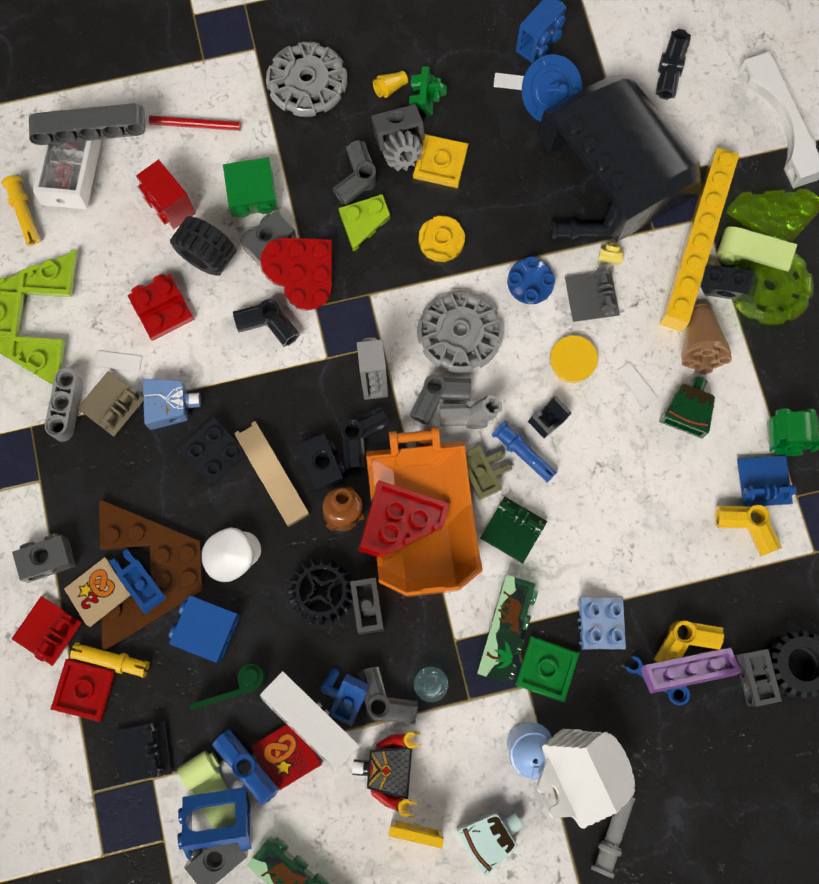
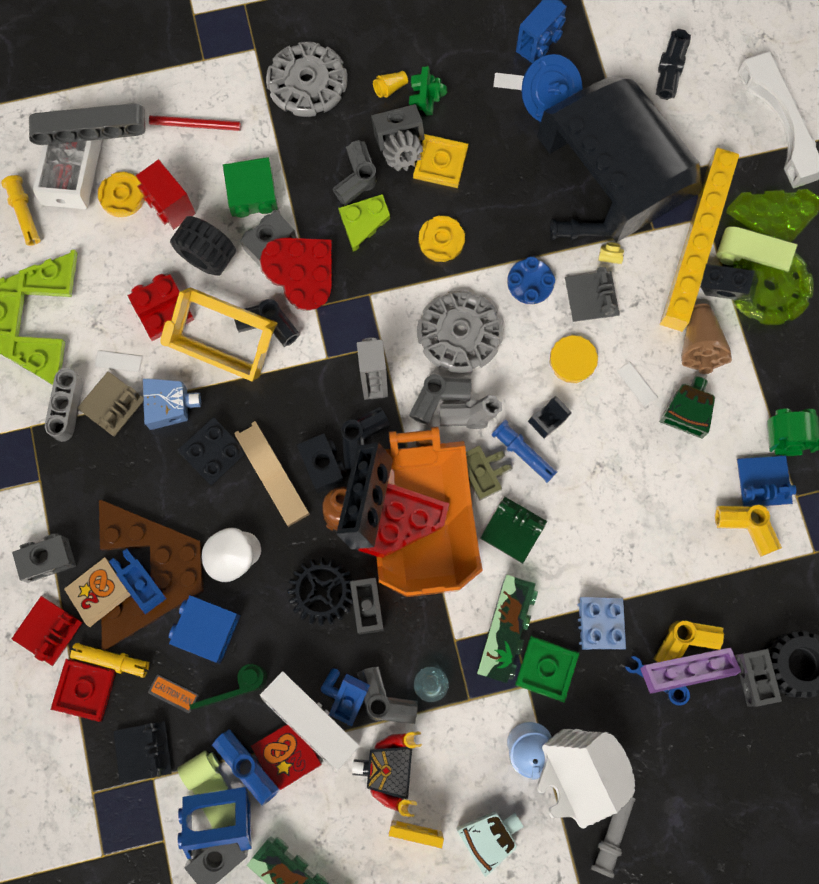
(120, 194): none -> yellow tile
(172, 693): none -> orange sticker
(174, 339): none -> yellow piece
(365, 496): none -> black brick

